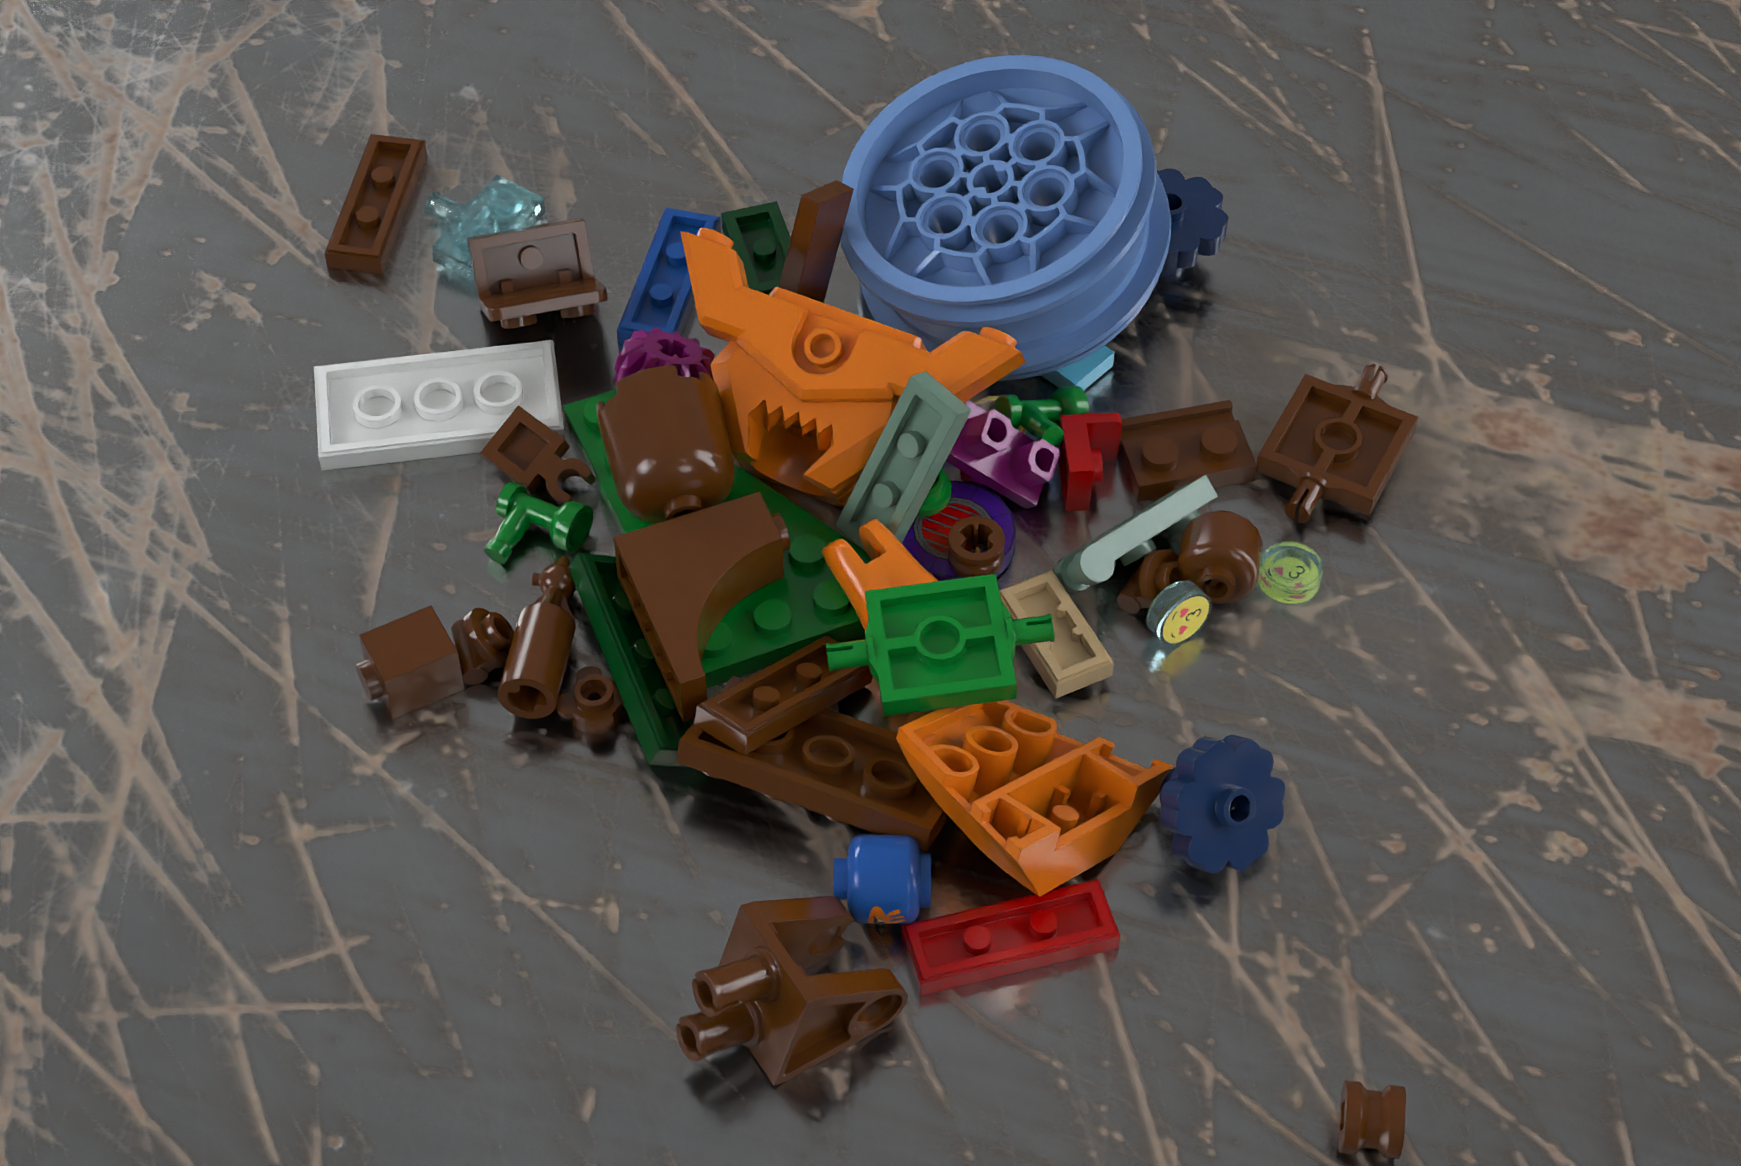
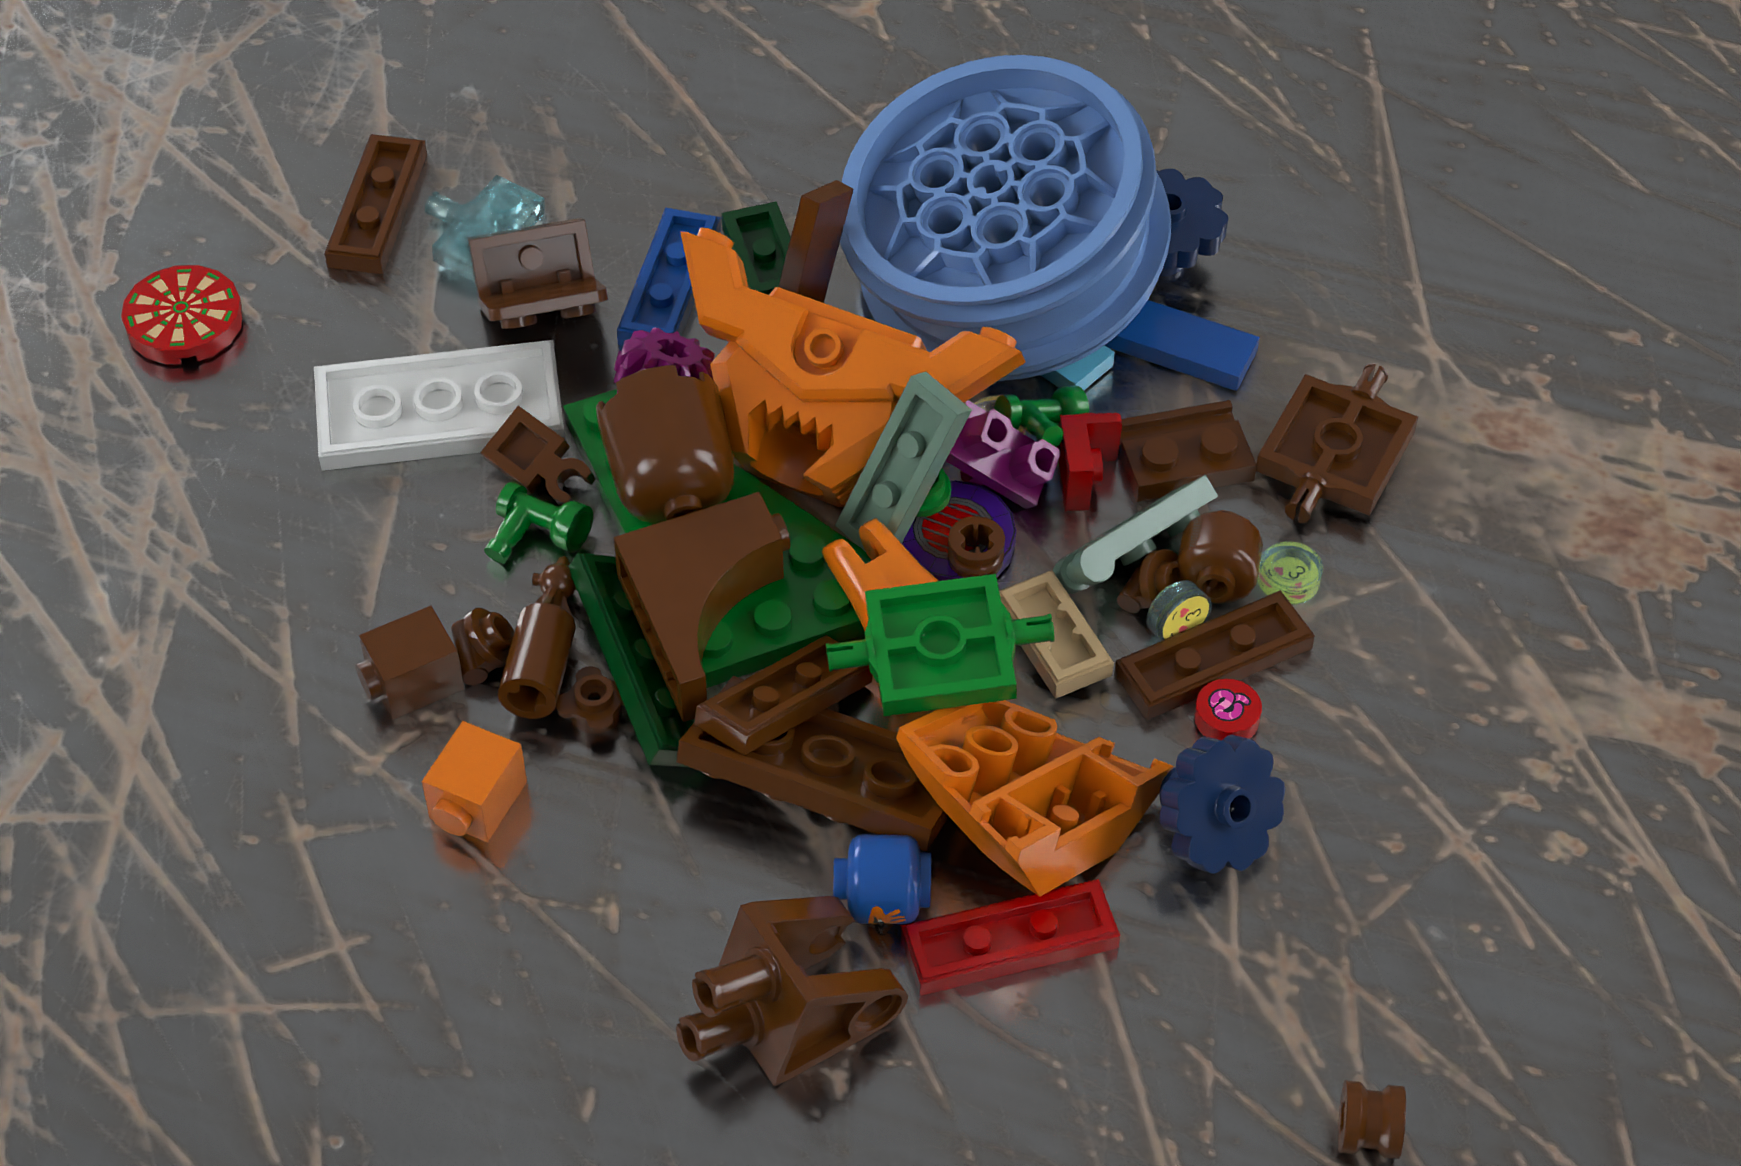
(182, 314): none -> red tile
(474, 782): none -> orange brick
(1188, 344): none -> blue tile
(1221, 648): none -> reddish brown tile
(1227, 709): none -> red tile

